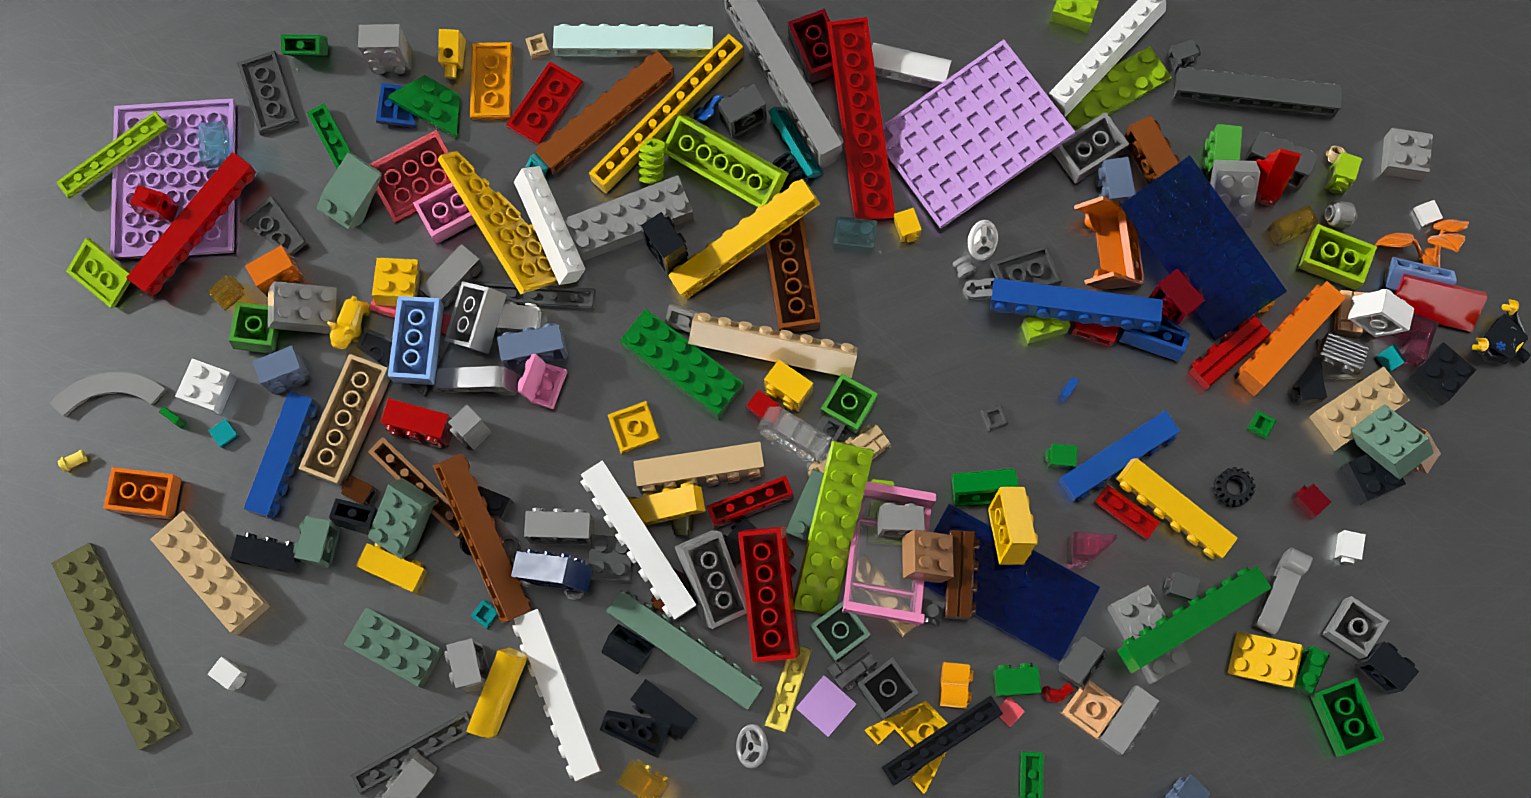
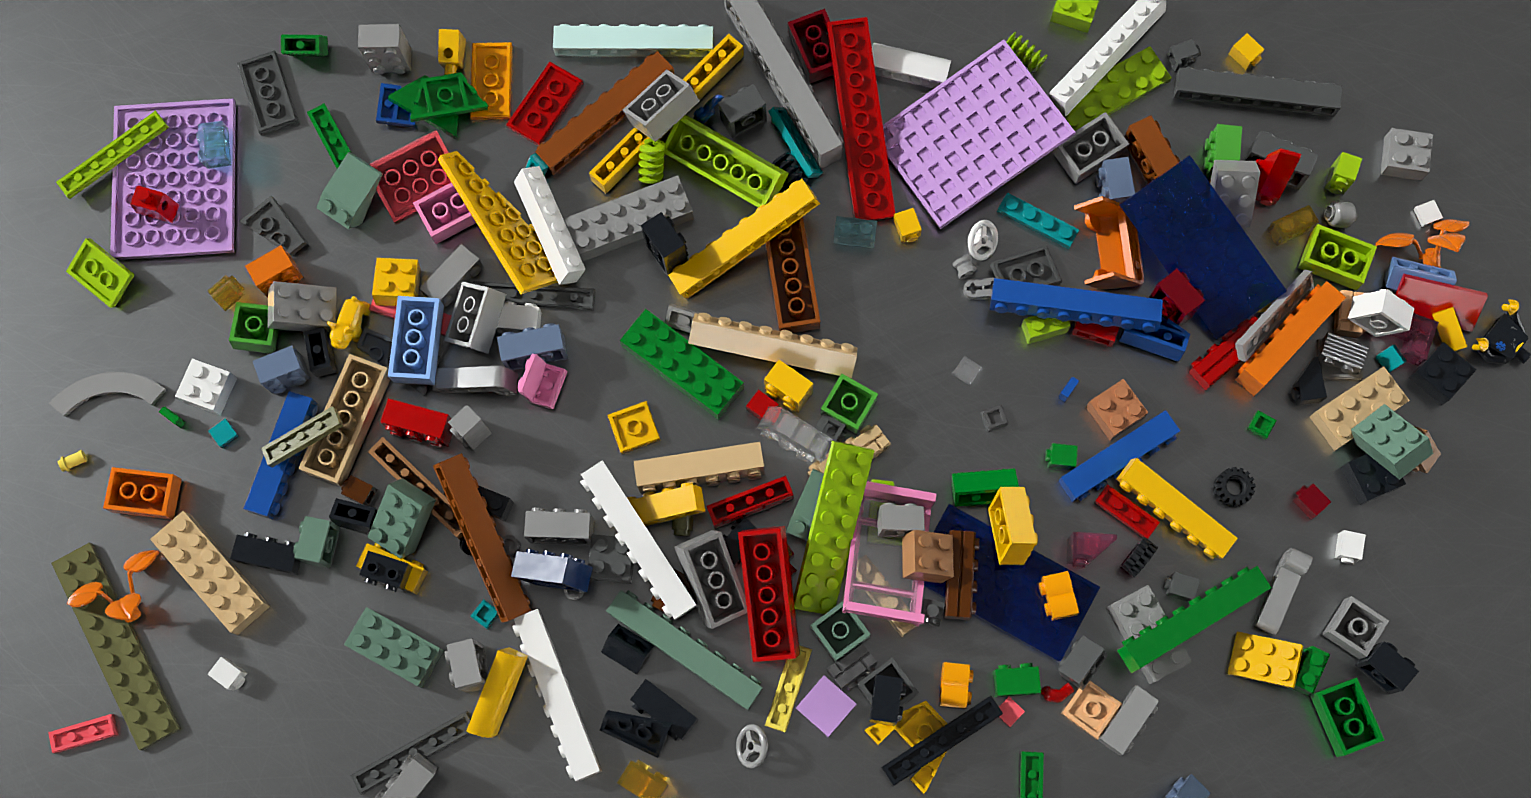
(83, 733): none -> coral tile
(126, 607): none -> orange plant
(191, 225): red brick -> none
(302, 436): none -> plate
(320, 352): none -> black brick
(386, 571): none -> black brick
(445, 97): none -> green wing
(537, 45): tan tile -> none
(661, 105): none -> light grey brick
(886, 700): none -> black brick
(967, 370): none -> clear tile
(1026, 55): none -> lime piece
(1038, 220): none -> teal plate
(1059, 596): none -> light orange brick
(1116, 409): none -> nougat brick
(1139, 556): none -> black tyre
(1247, 52): none -> yellow brick
(1274, 315): none -> light grey plate
(1334, 153): tan plate -> none
(1450, 329): none -> yellow tile

